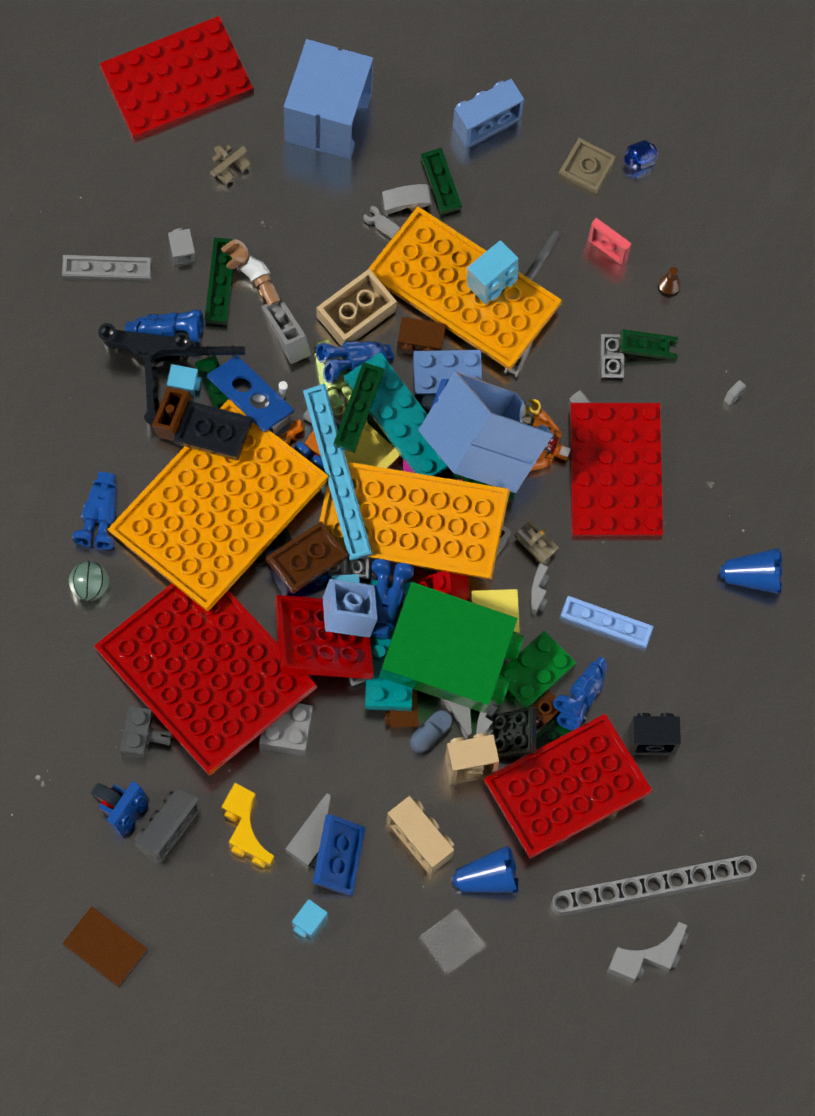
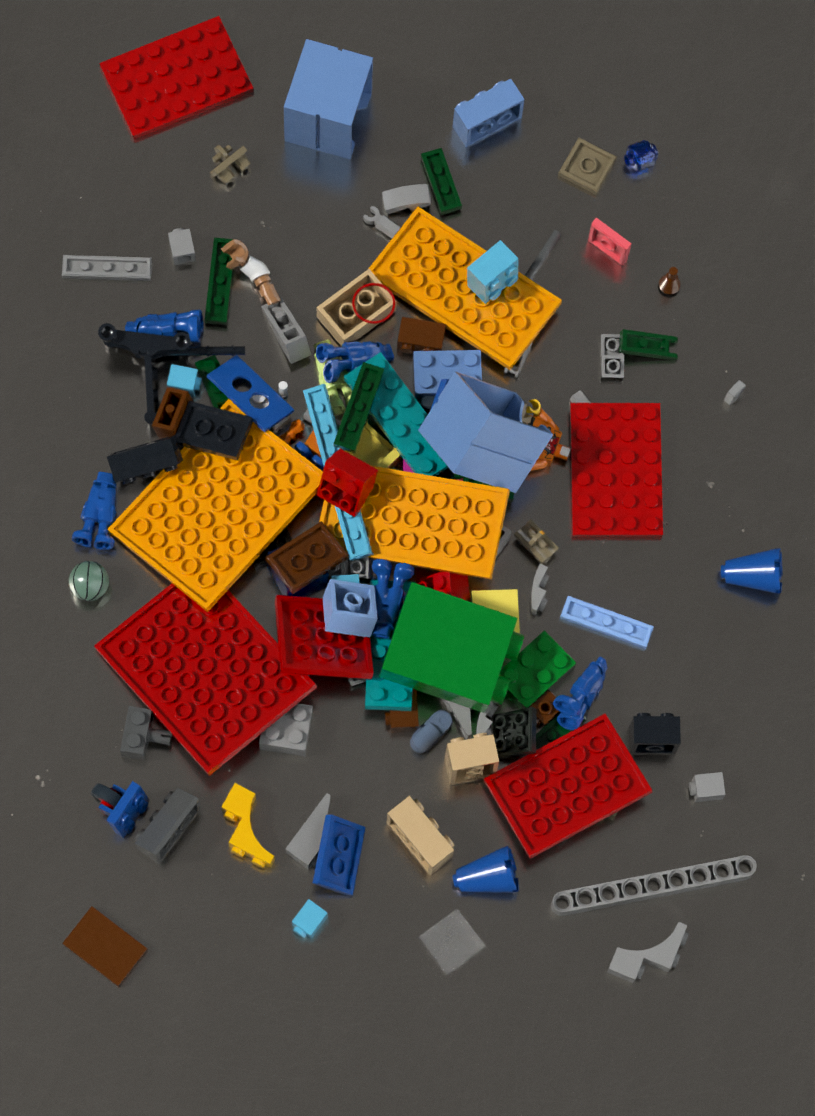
(145, 459): none -> black brick
(346, 482): none -> red slope
(373, 284): none -> red piece
(707, 787): none -> light grey brick

